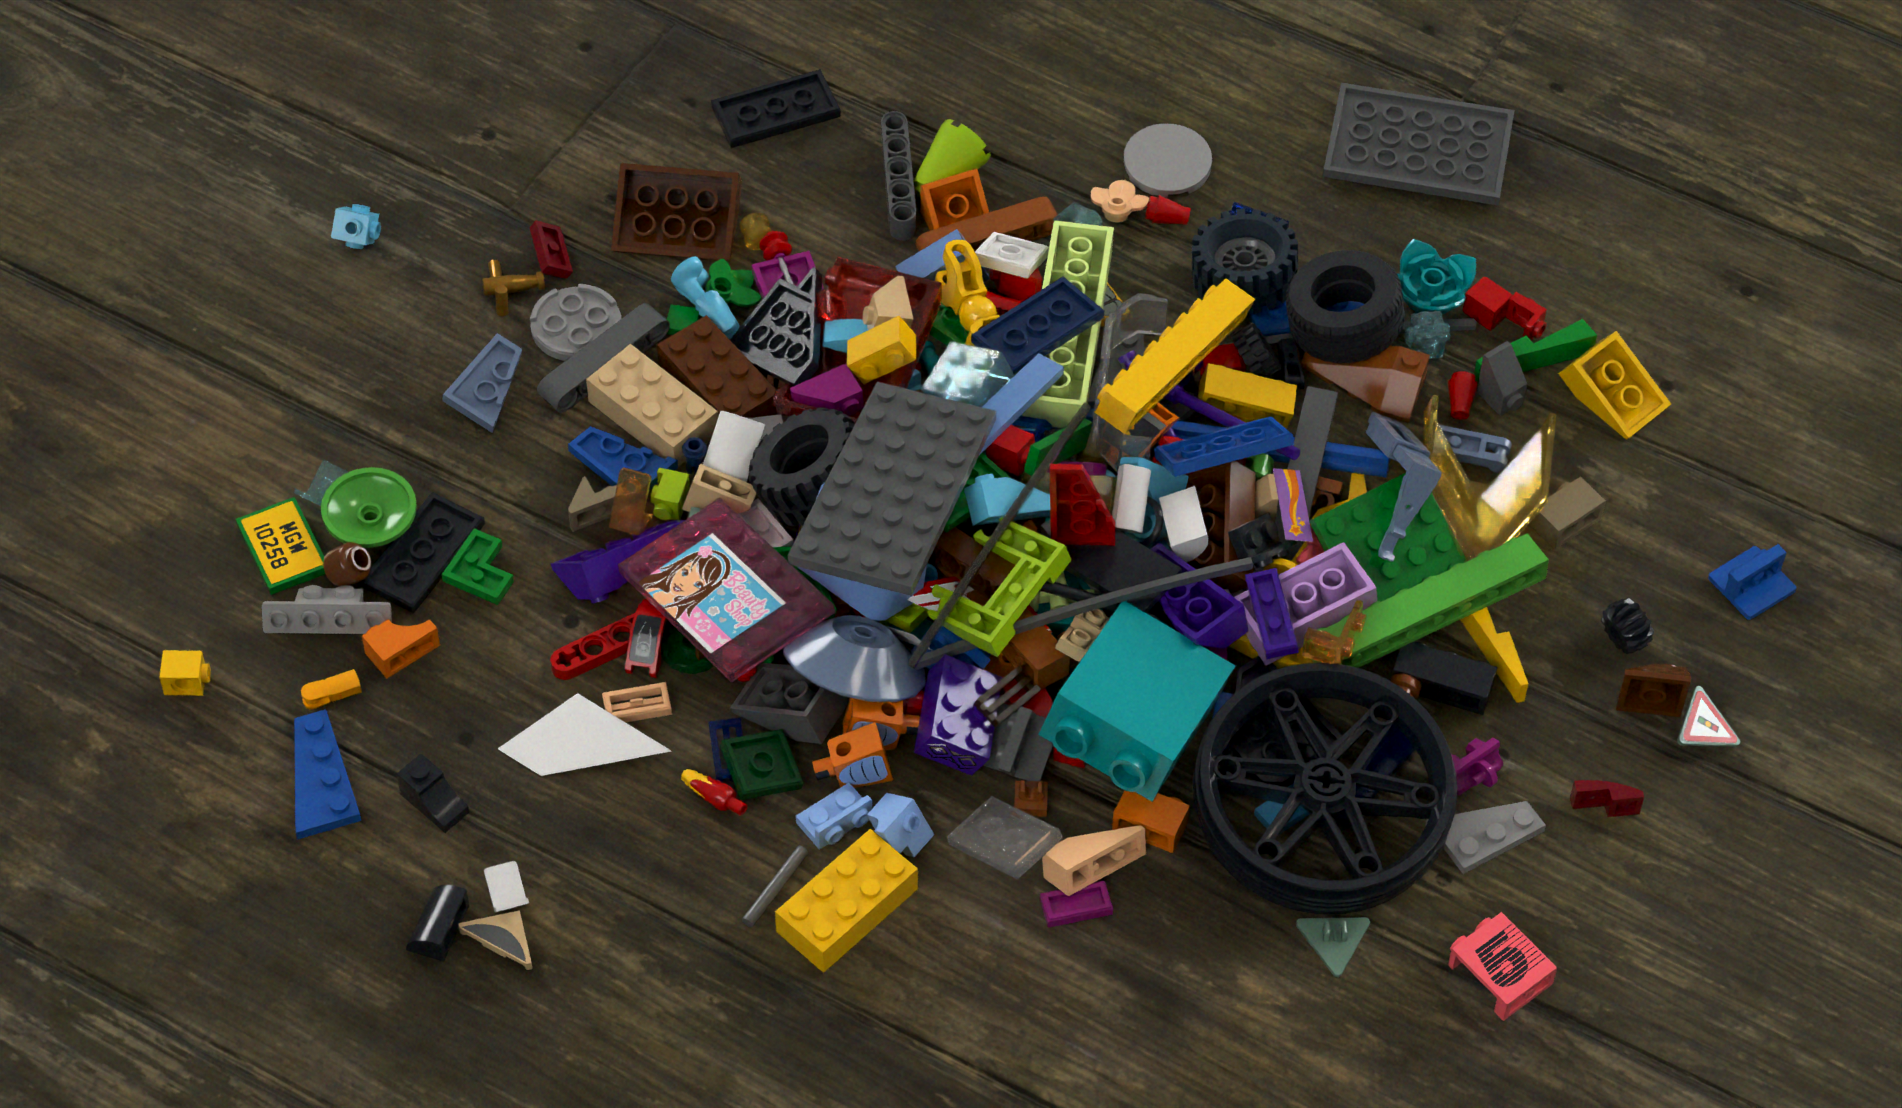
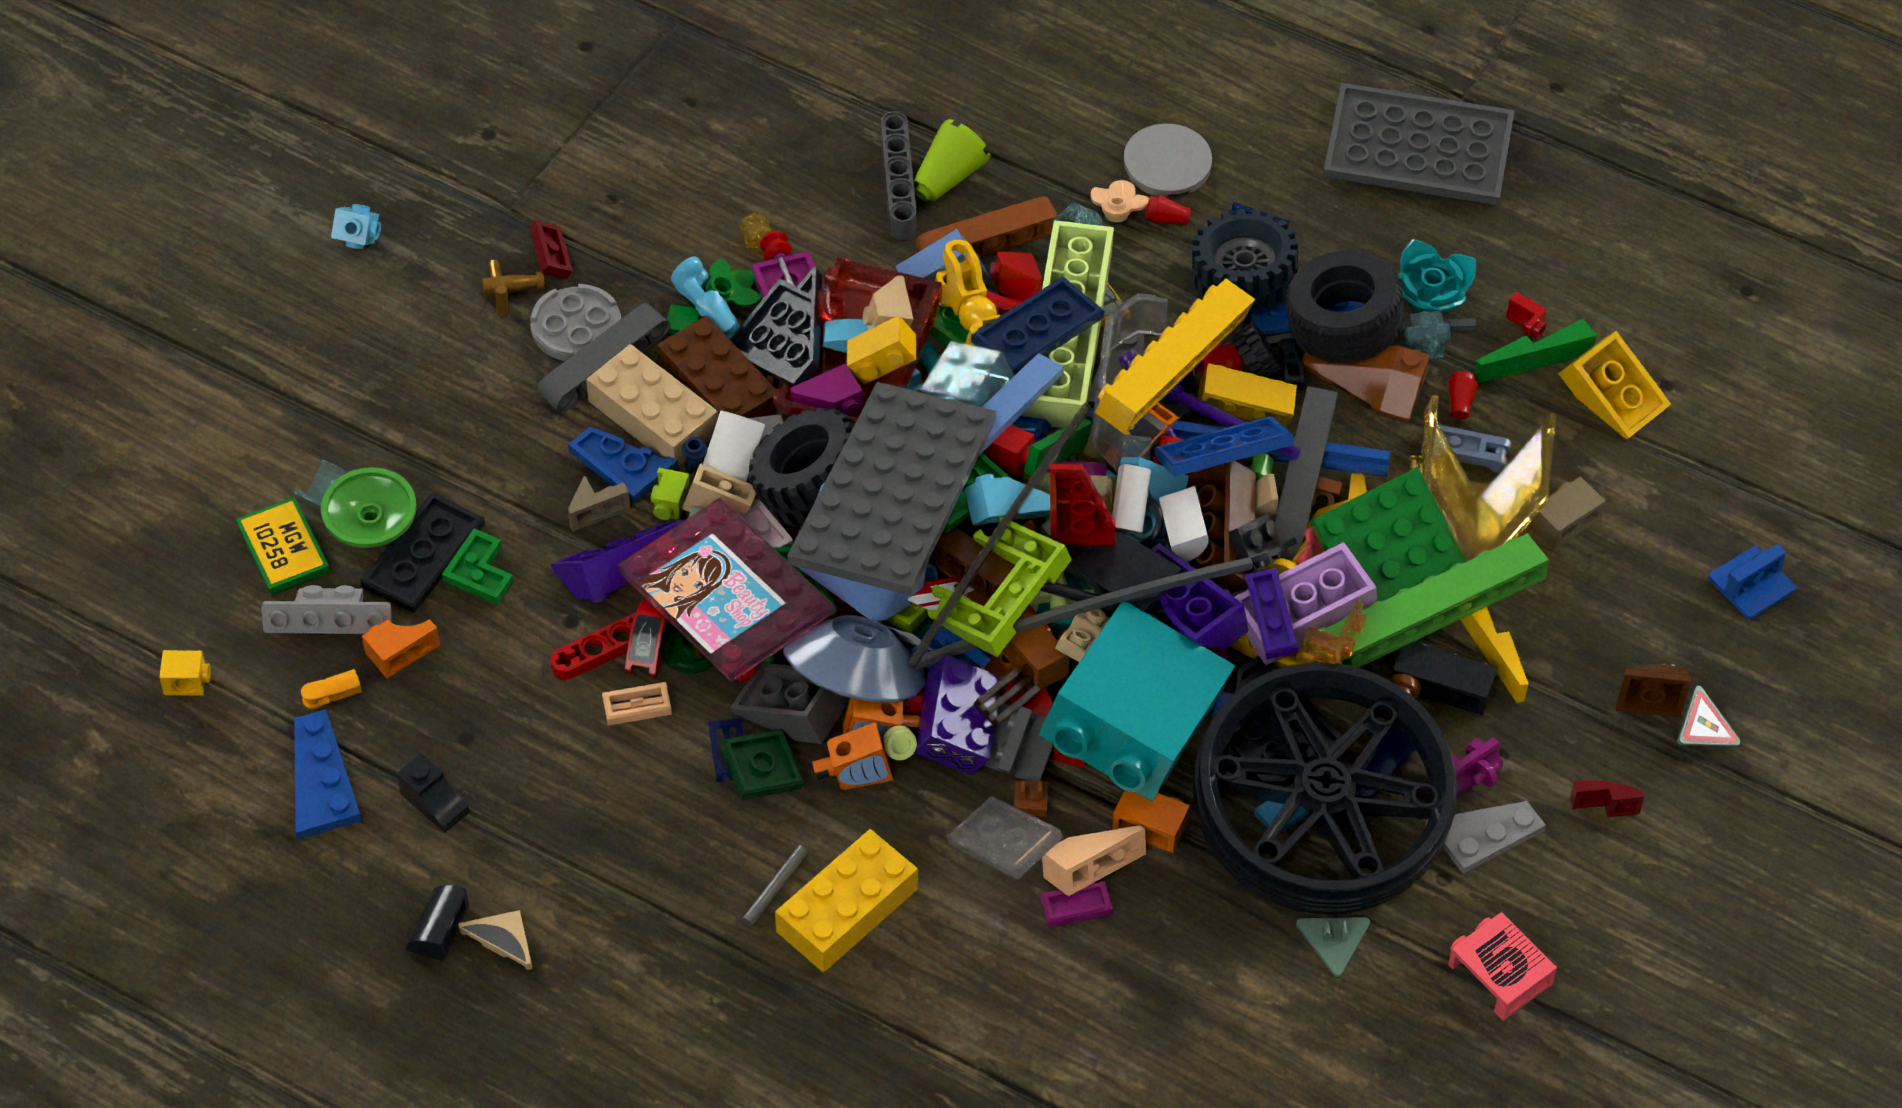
(347, 564): reddish brown head -> none
(485, 383): sand blue wing -> none
(505, 886): white bracket -> none
(578, 737): white sticker -> none
(630, 502): clear orange bracket -> none
(676, 212): reddish brown slope -> none
(715, 792): red piece -> none
(775, 108): black tile -> none
(834, 816): light blue bracket -> none
(899, 742): none -> yellowish green tile
(900, 824): light blue brick -> none
(952, 199): orange slope -> none
(1011, 254): white tile -> none
(1292, 505): medium lavender sticker -> none
(1418, 483): sand blue hinge -> none
(1487, 303): red panel -> none
(1502, 380): dark grey slope -> none
(1627, 625): black gear -> none

